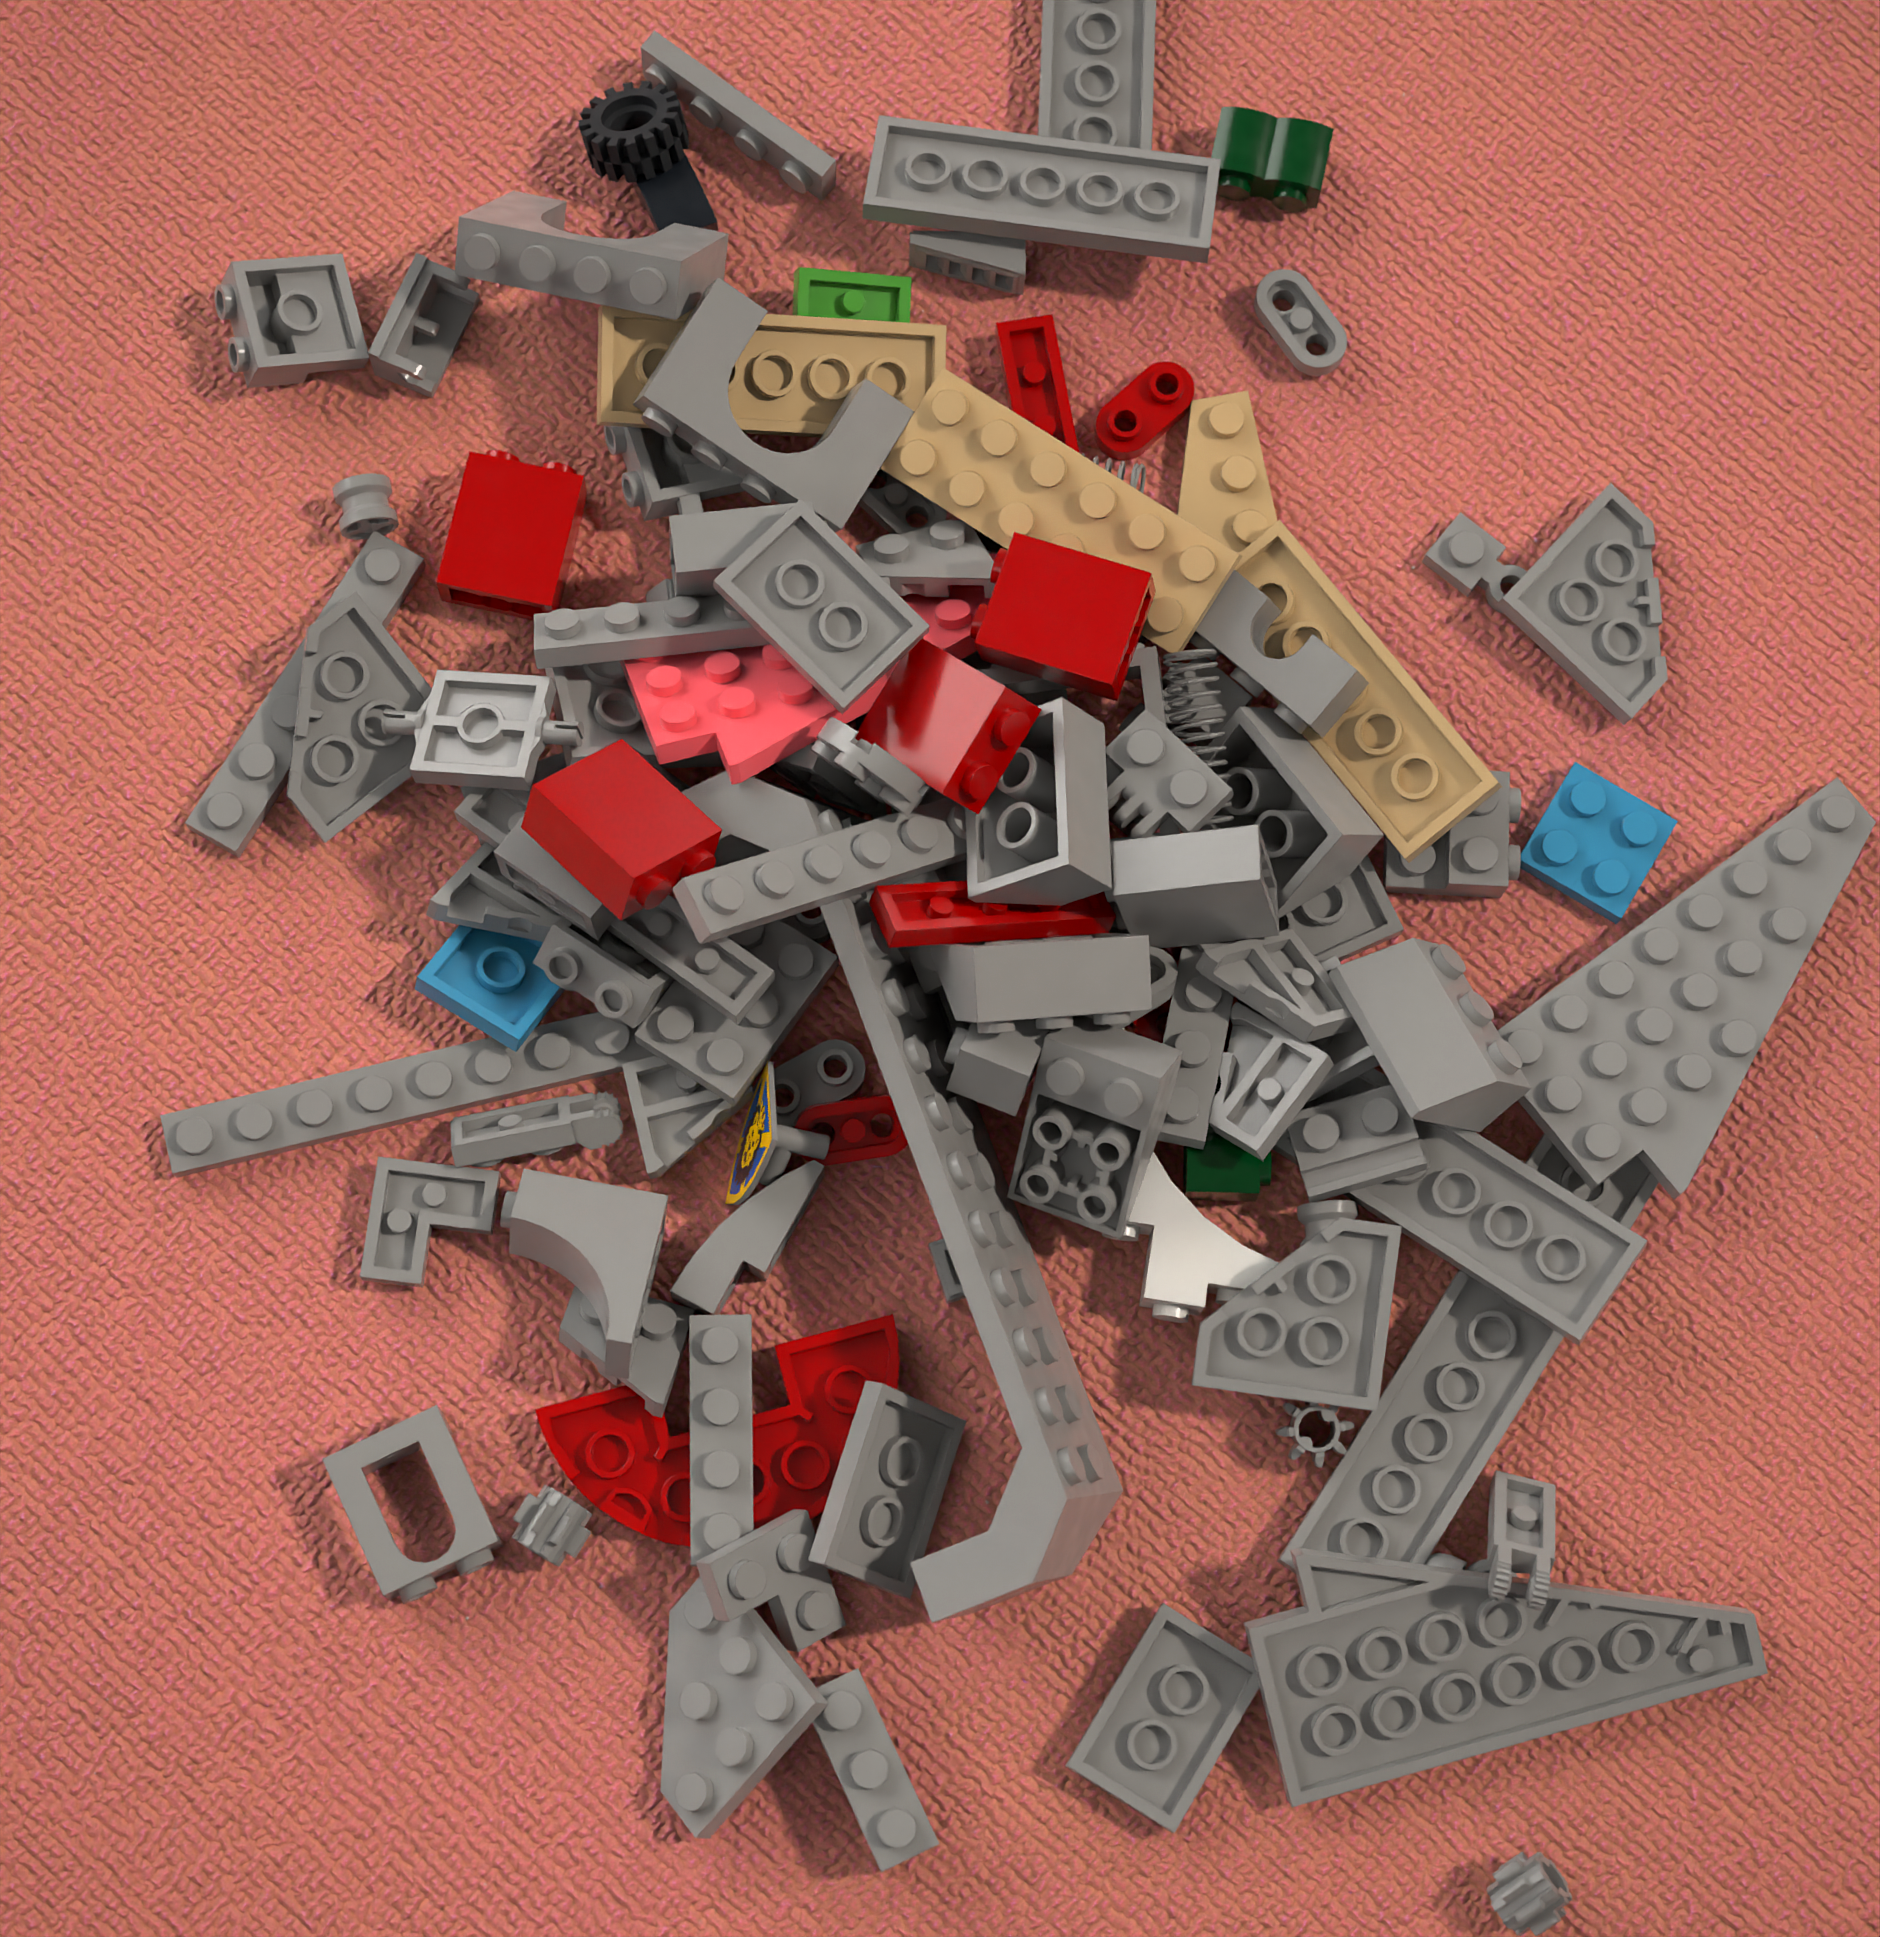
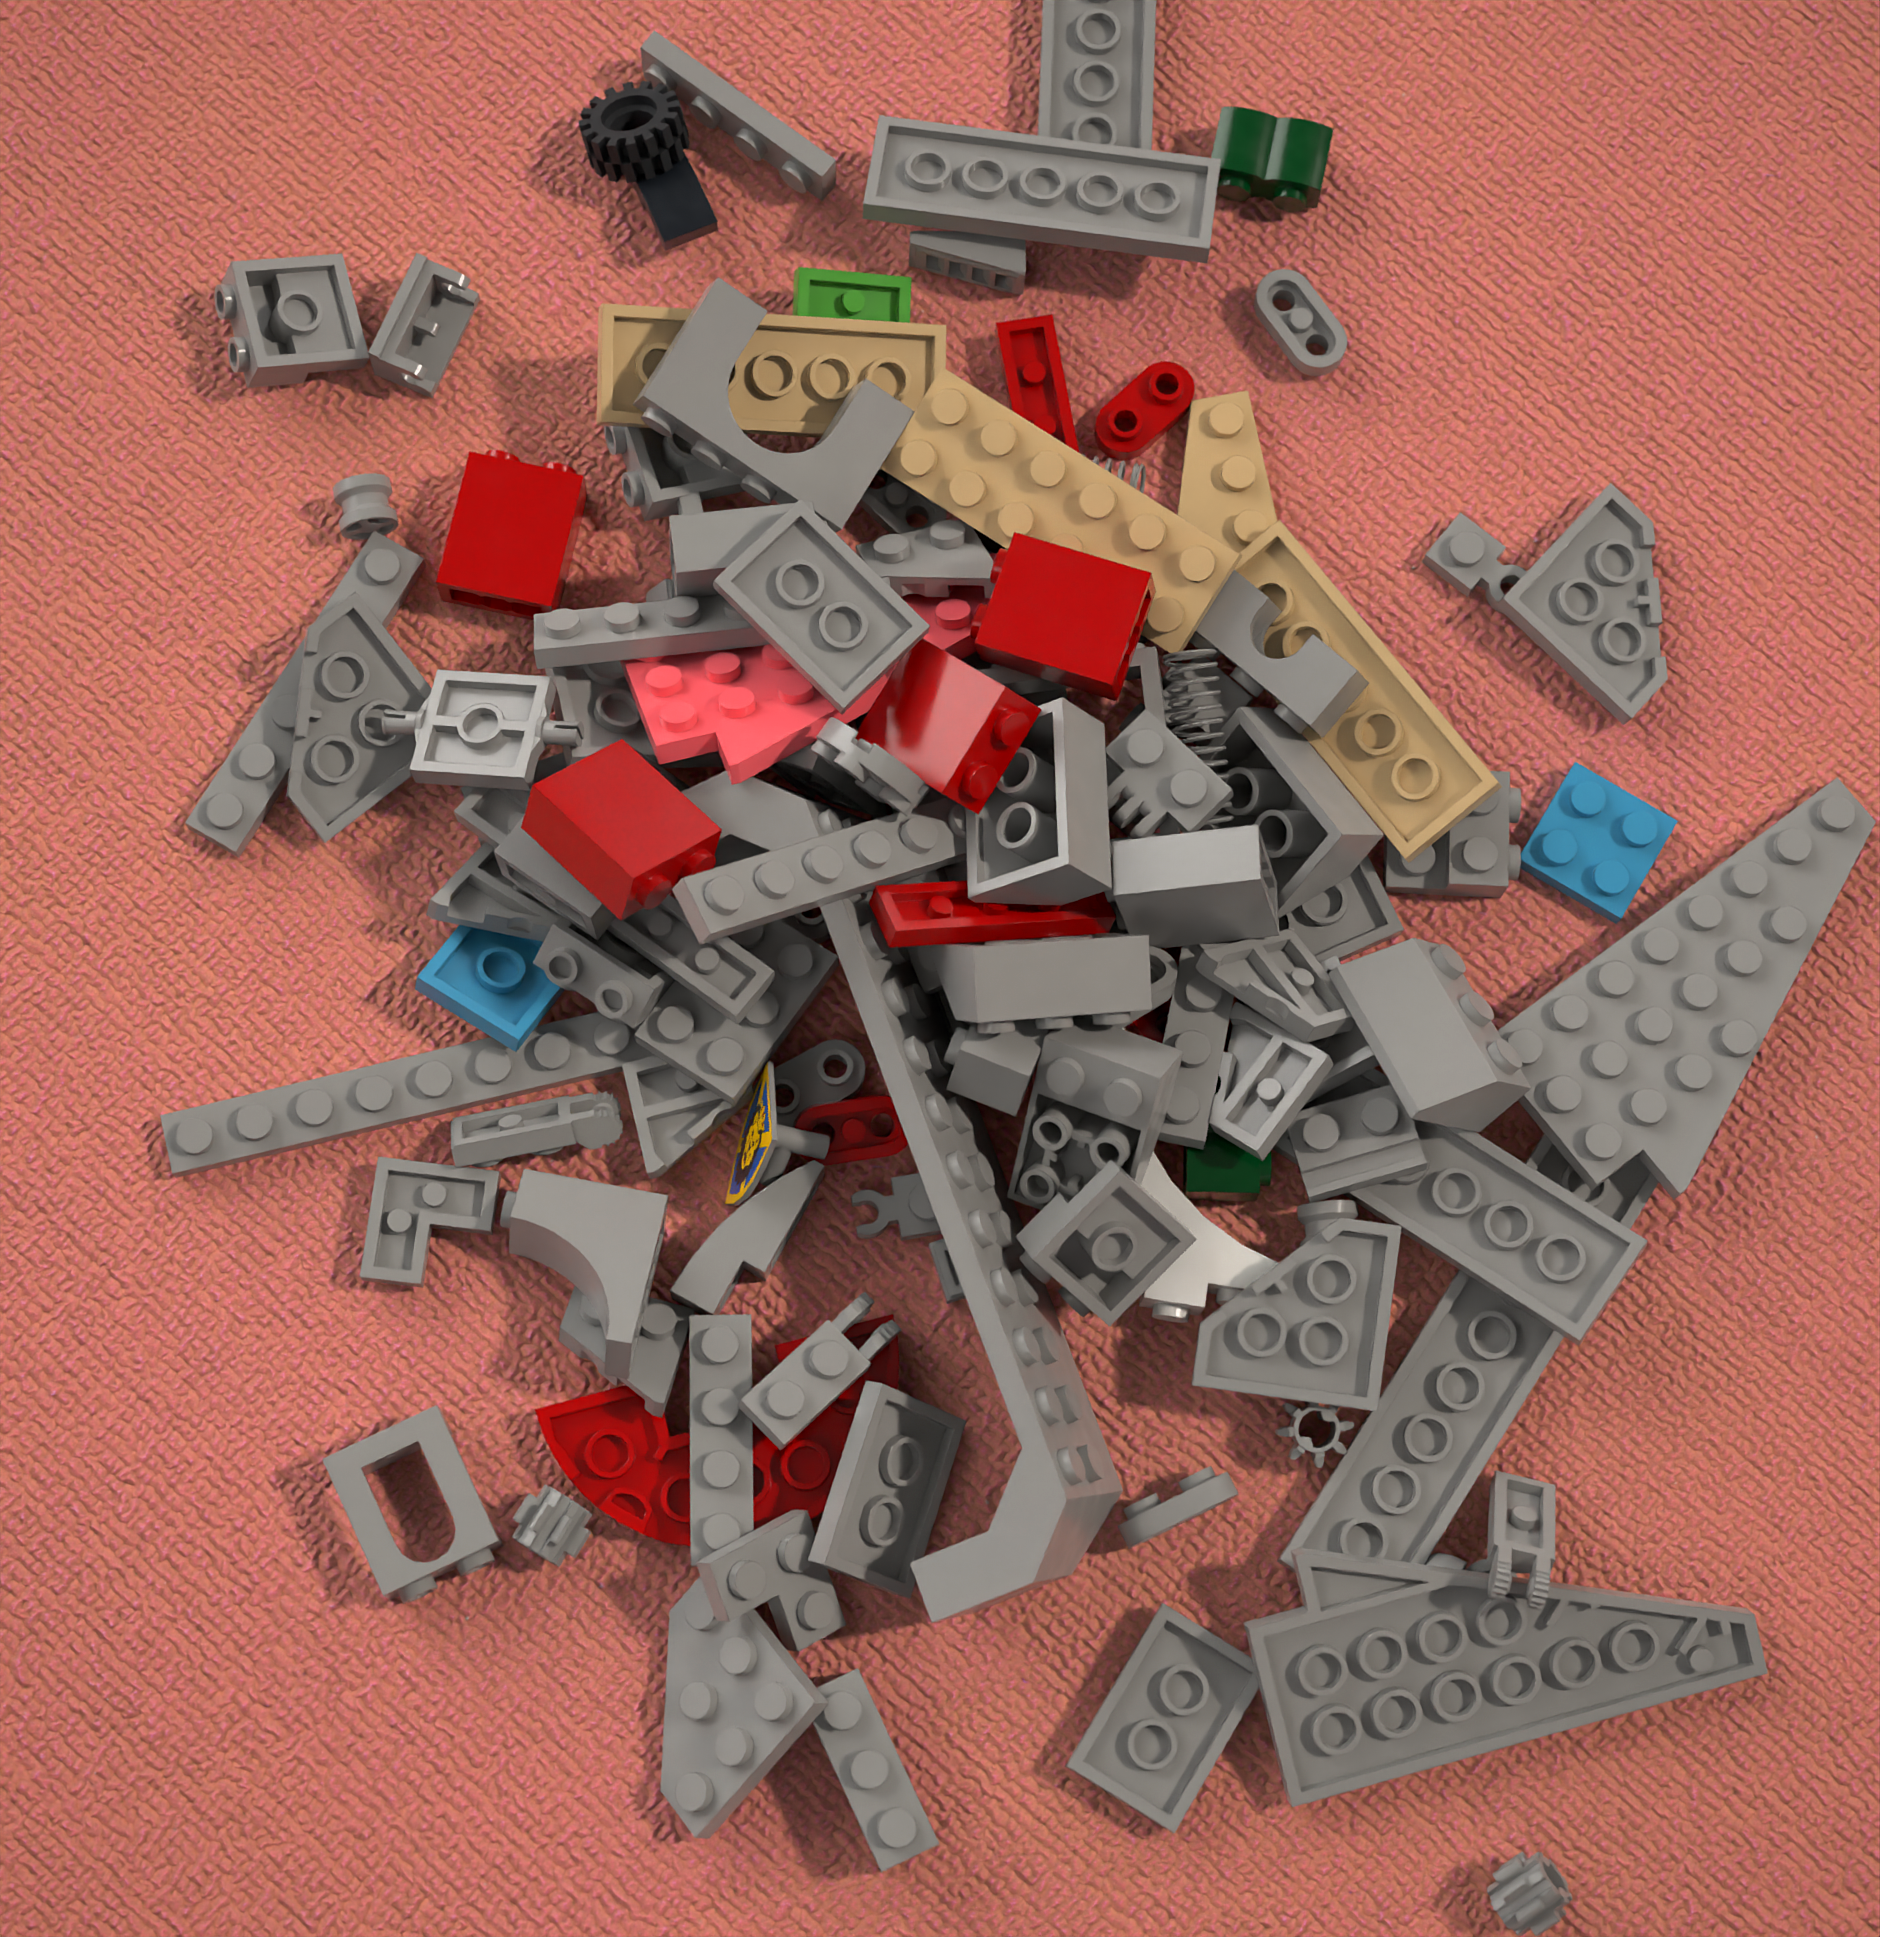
(524, 246): light grey arch -> none
(814, 1375): none -> light grey hinge
(906, 1207): none -> light grey plate
(1104, 1244): none -> light grey plate
(1200, 1494): none -> light grey plate

